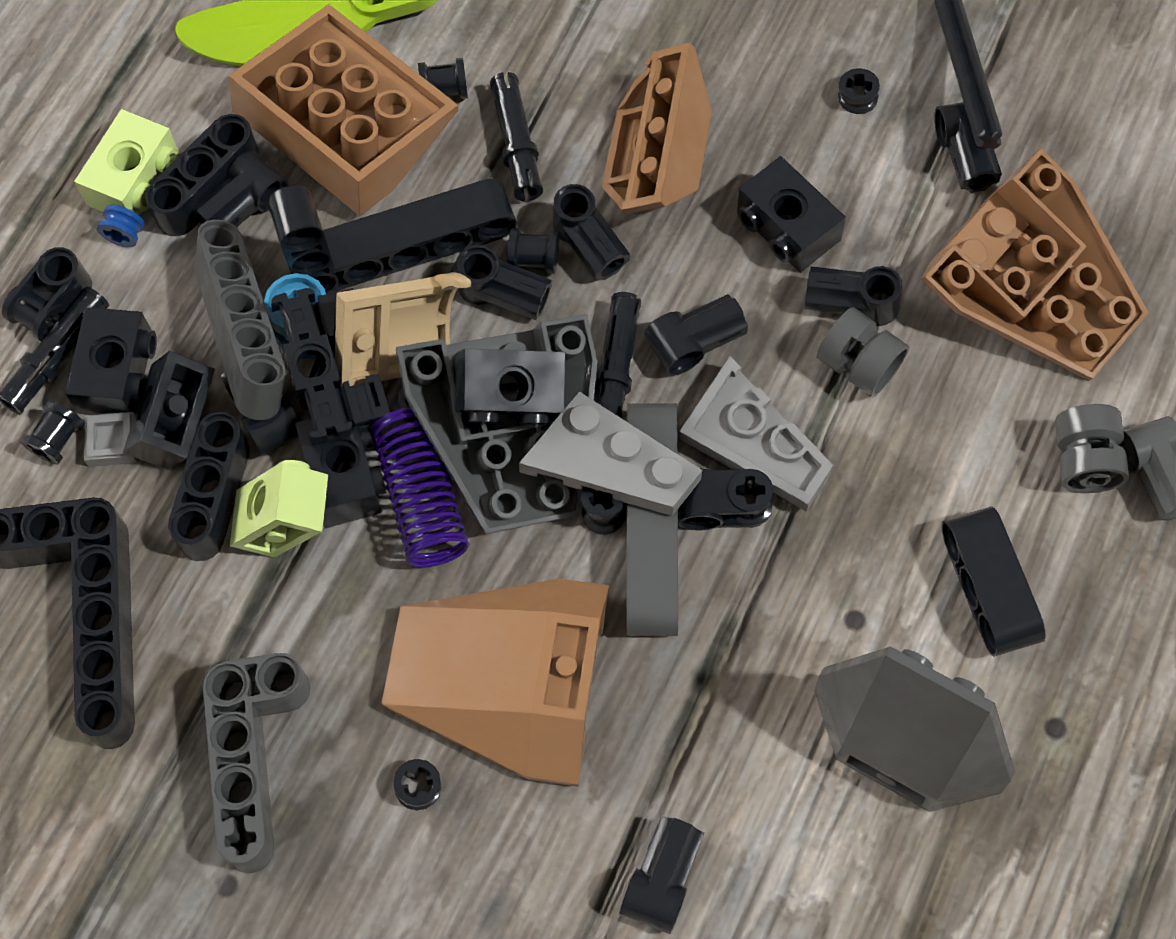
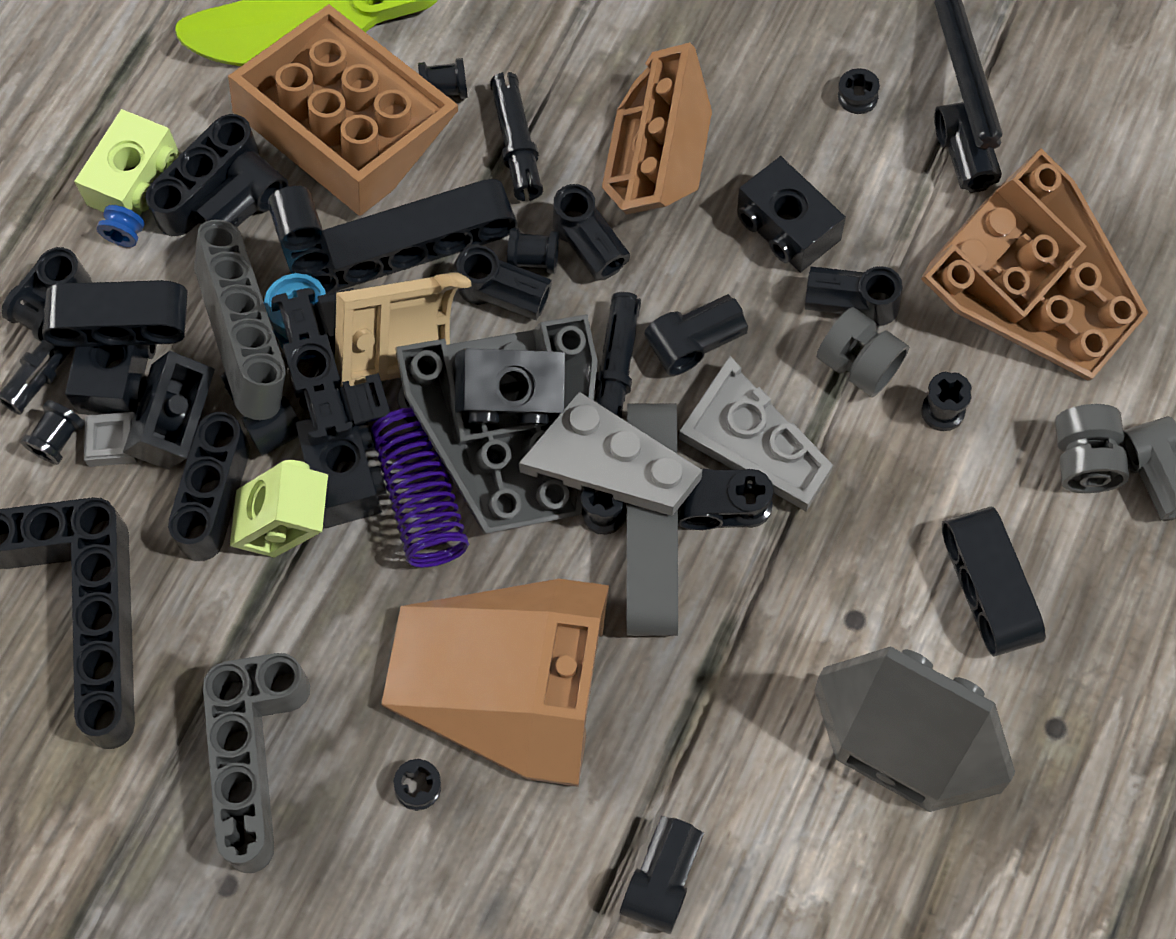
(115, 313): none -> black beam
(947, 401): none -> black bush

